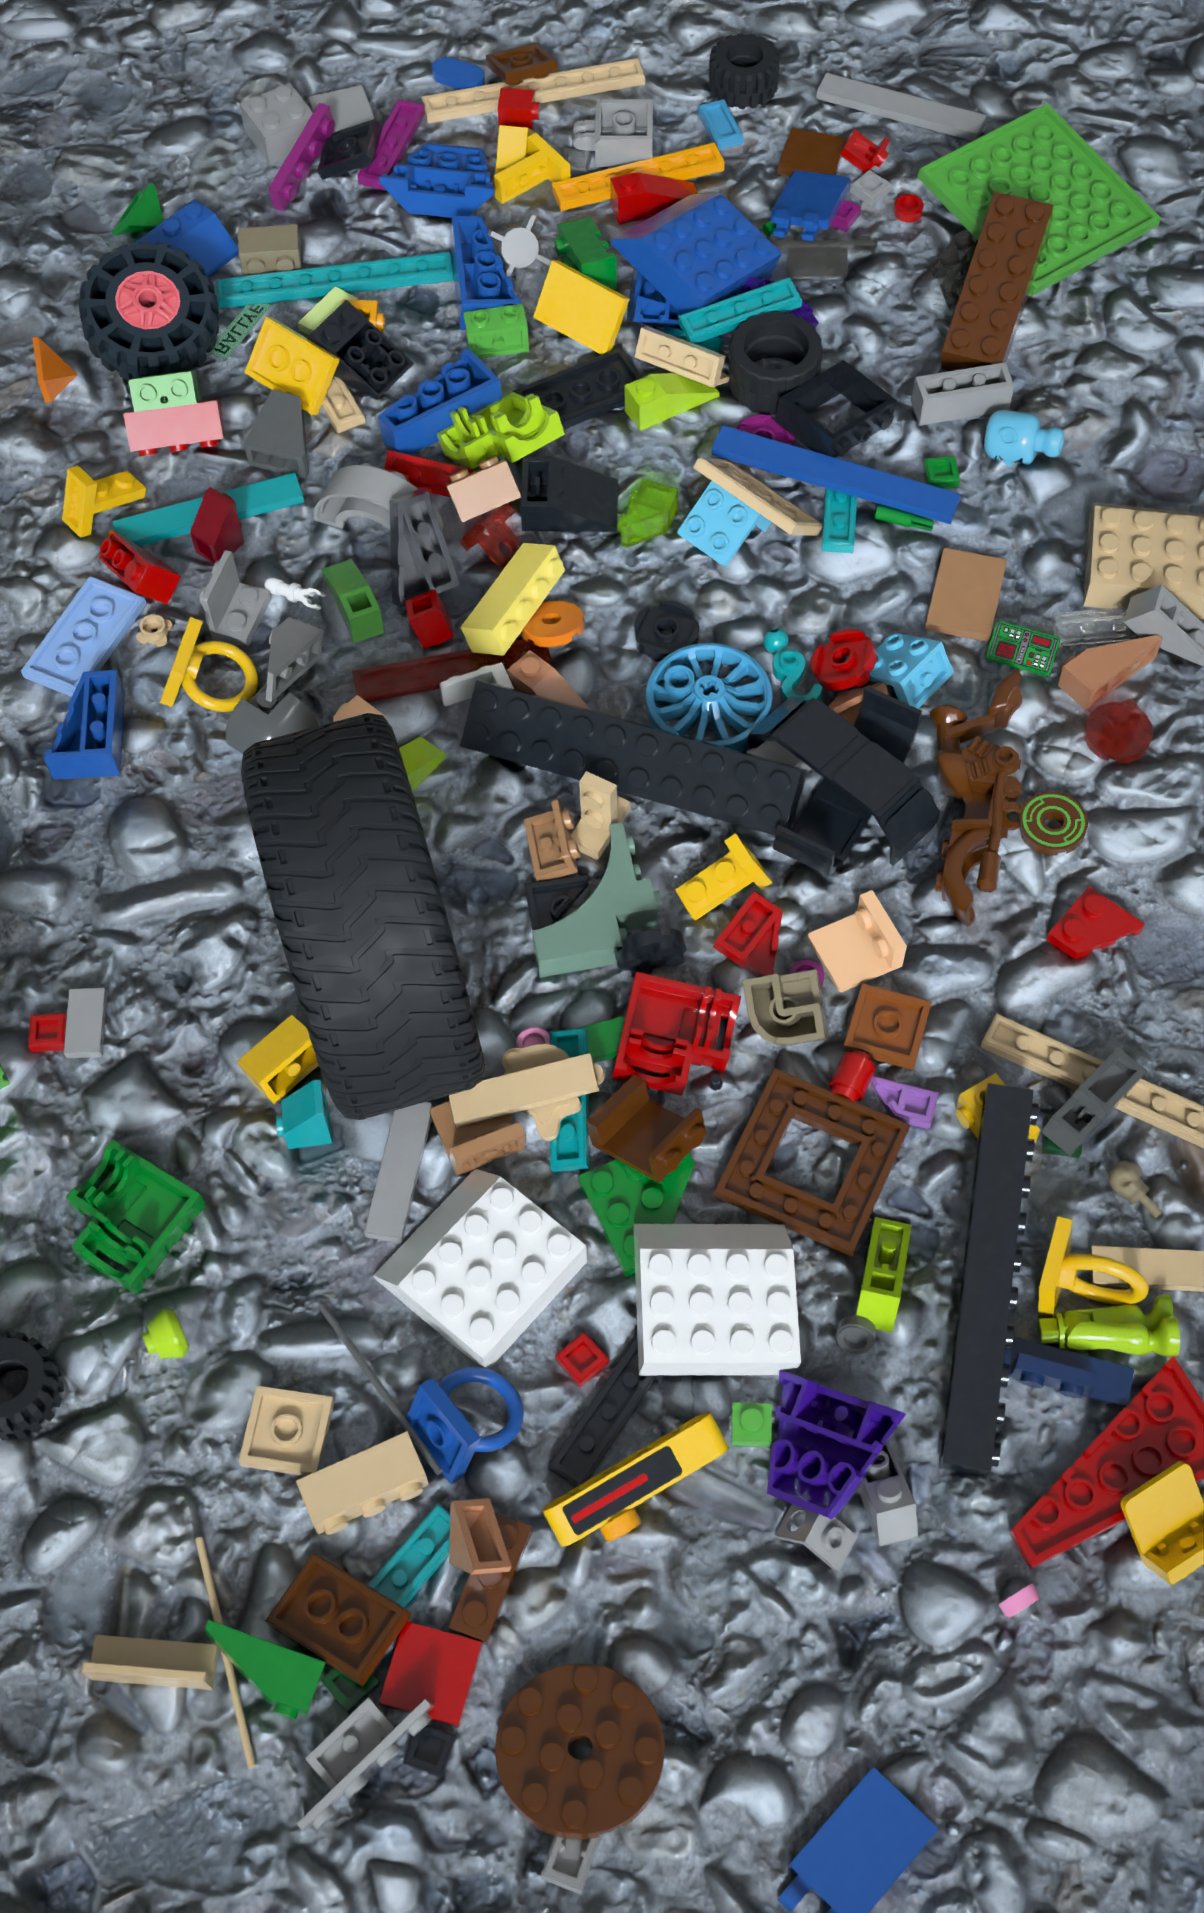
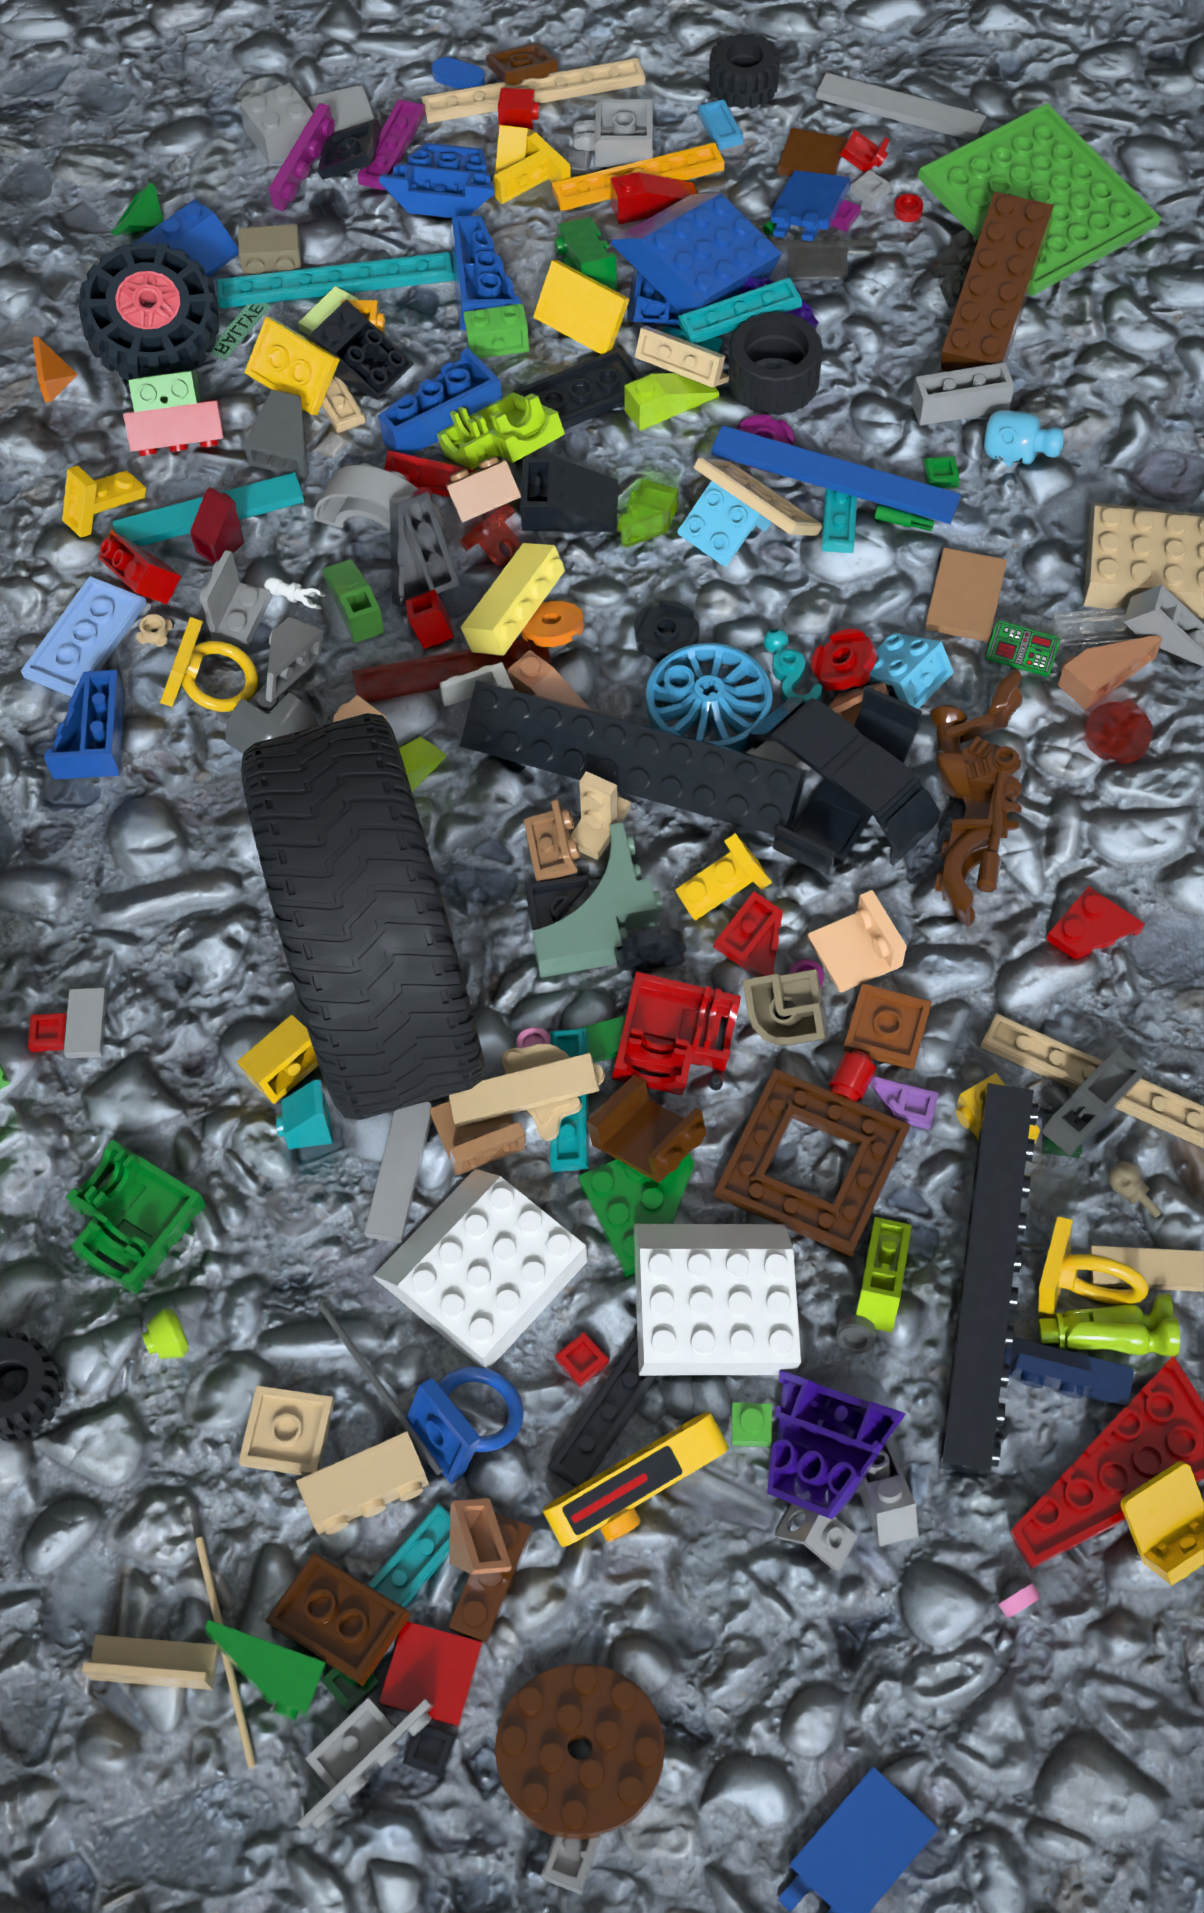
(518, 246): piece -> none
(852, 384): black window -> none
(1057, 807): reddish brown tile -> none

